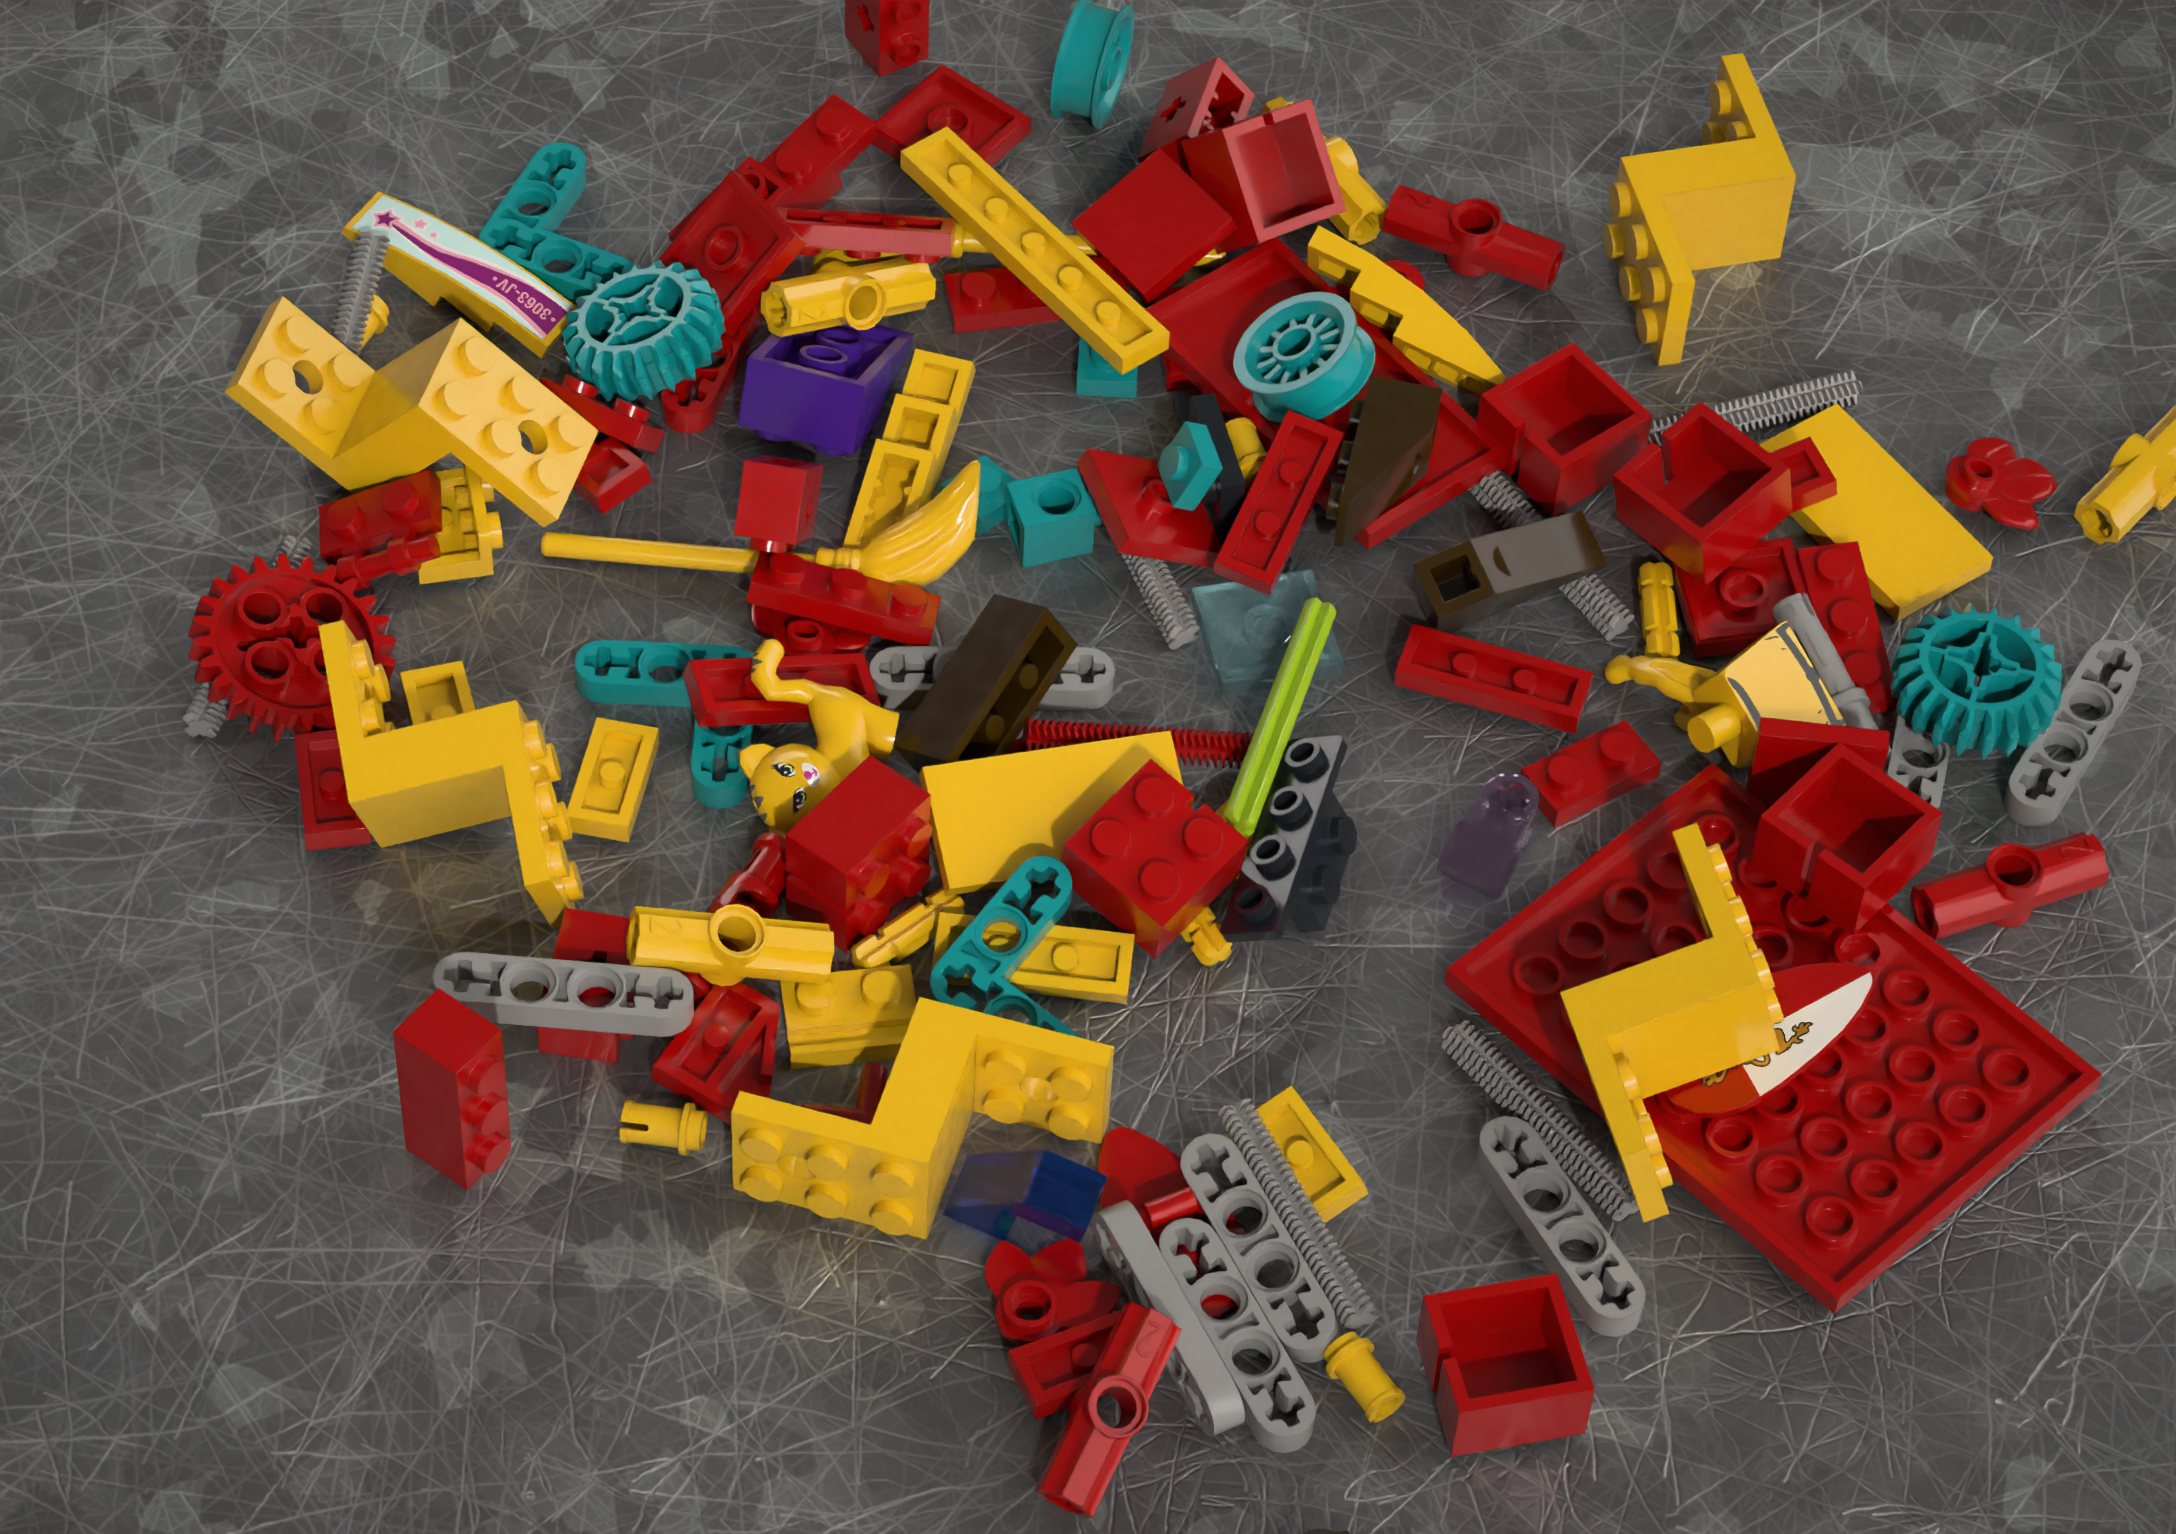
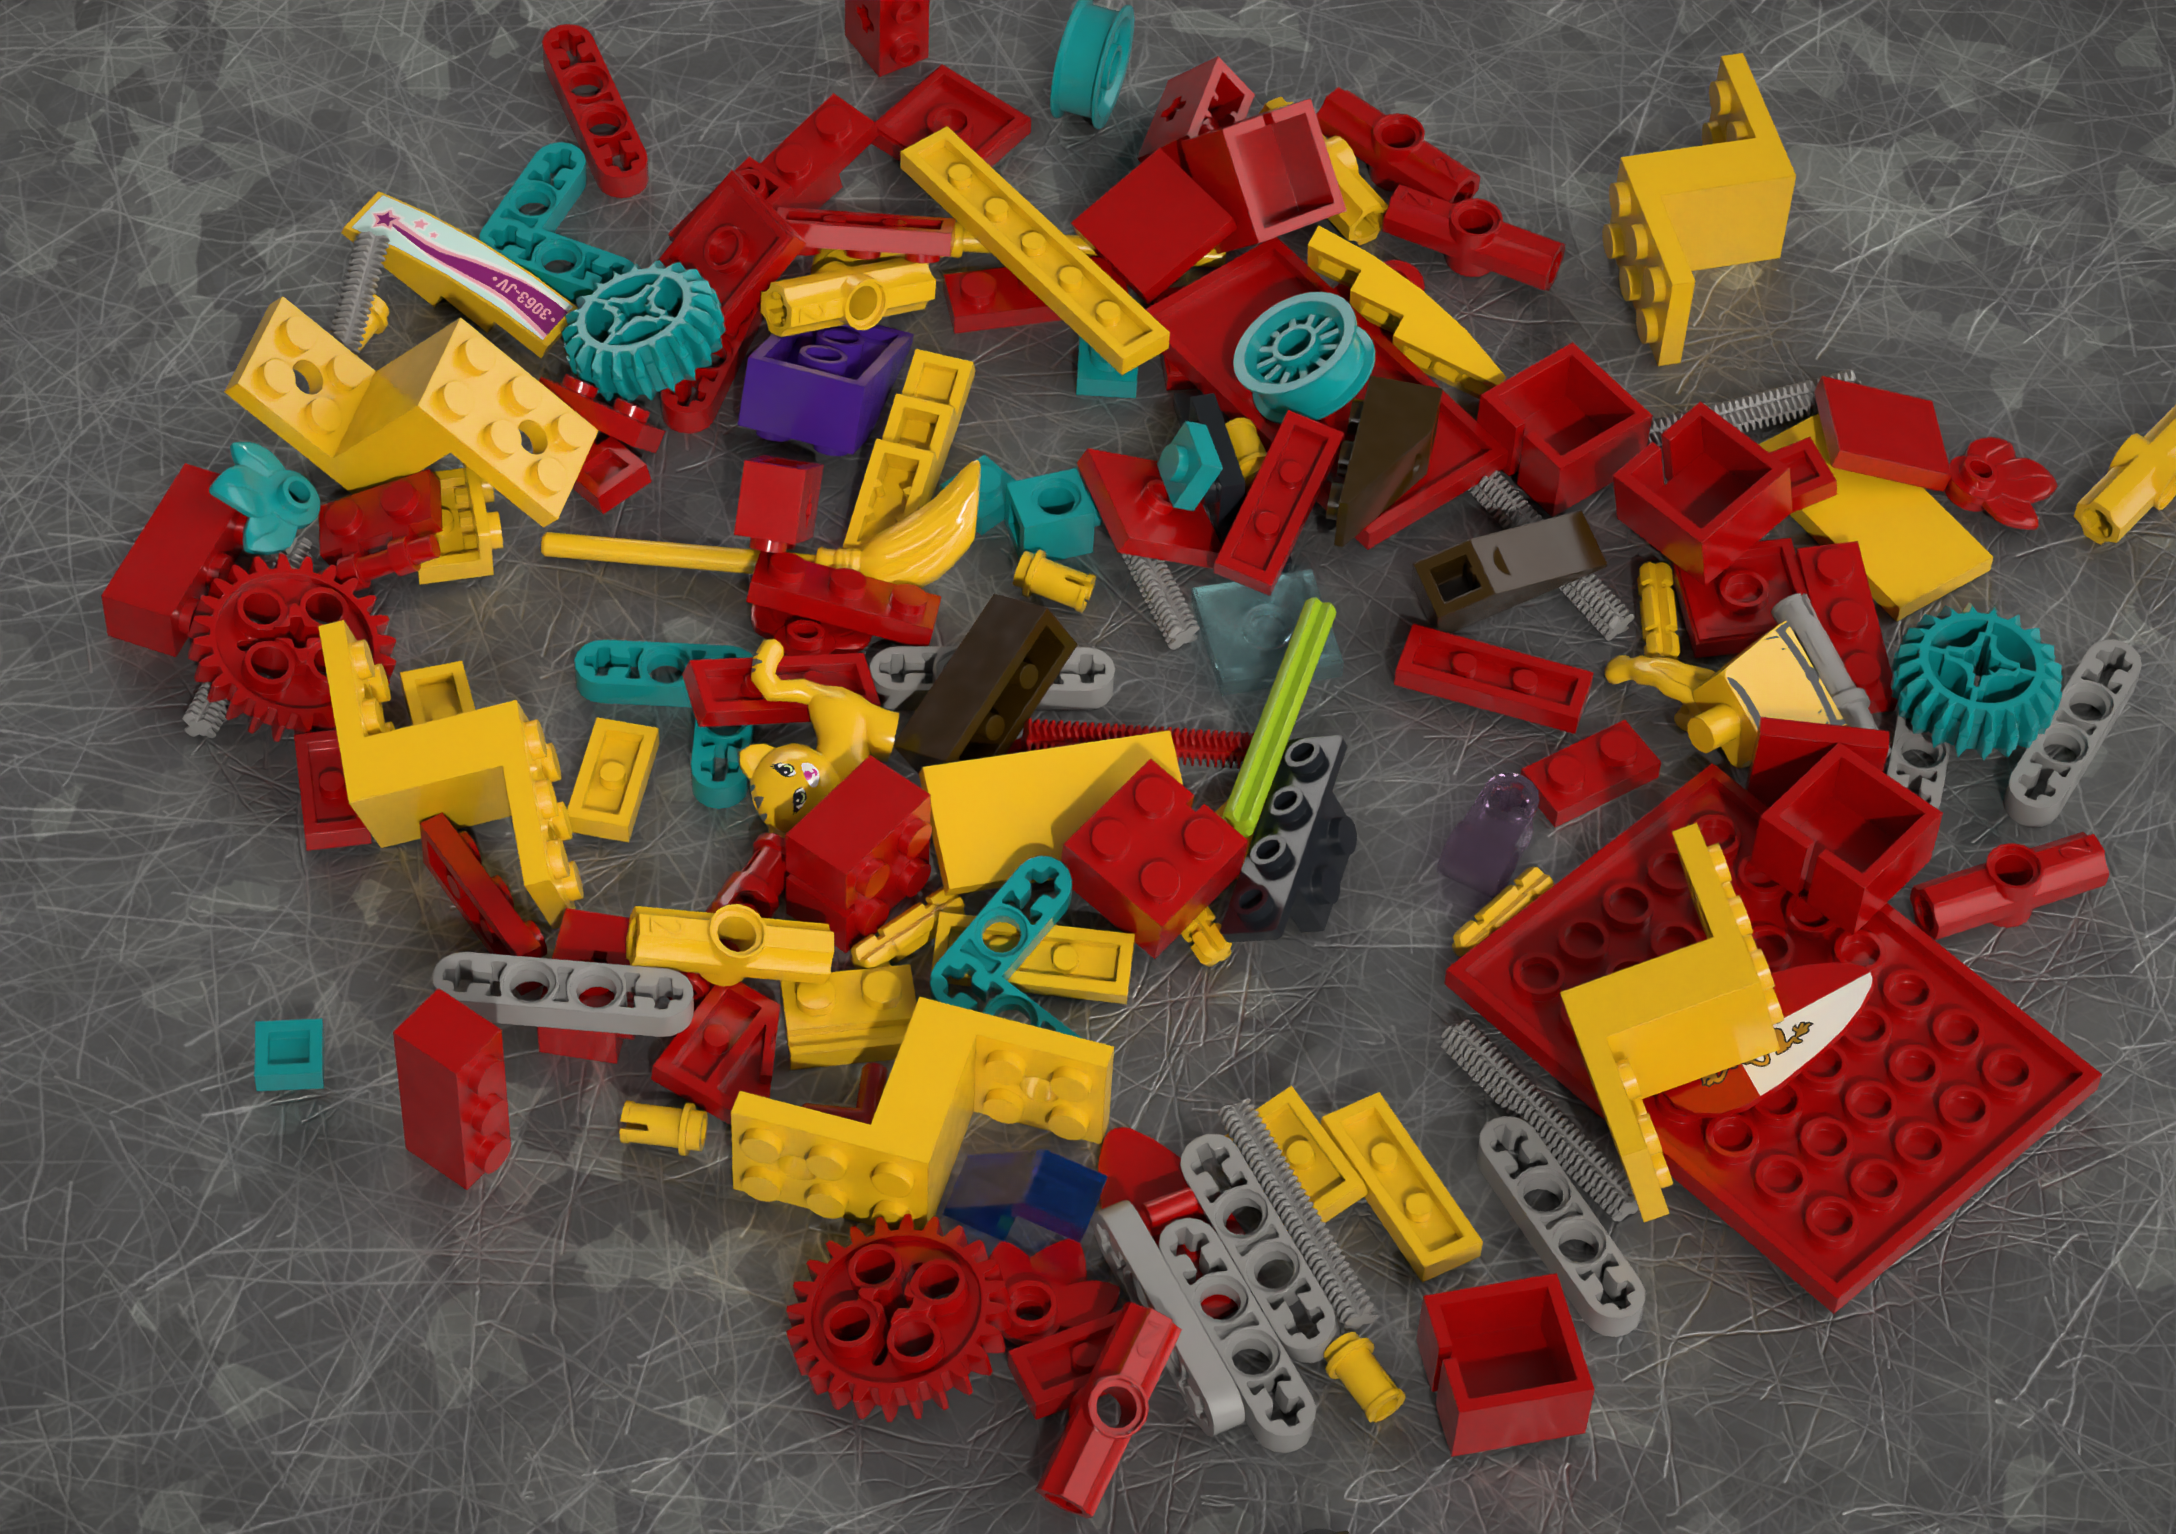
(173, 564): none -> red brick
(268, 494): none -> teal plate
(289, 1054): none -> teal plate
(477, 896): none -> red plate
(590, 111): none -> red beam
(847, 1304): none -> red gear
(1053, 580): none -> yellow pin
(1395, 148): none -> red piece
(1403, 1188): none -> yellow plate
(1502, 908): none -> yellow axle
(1882, 434): none -> red tile

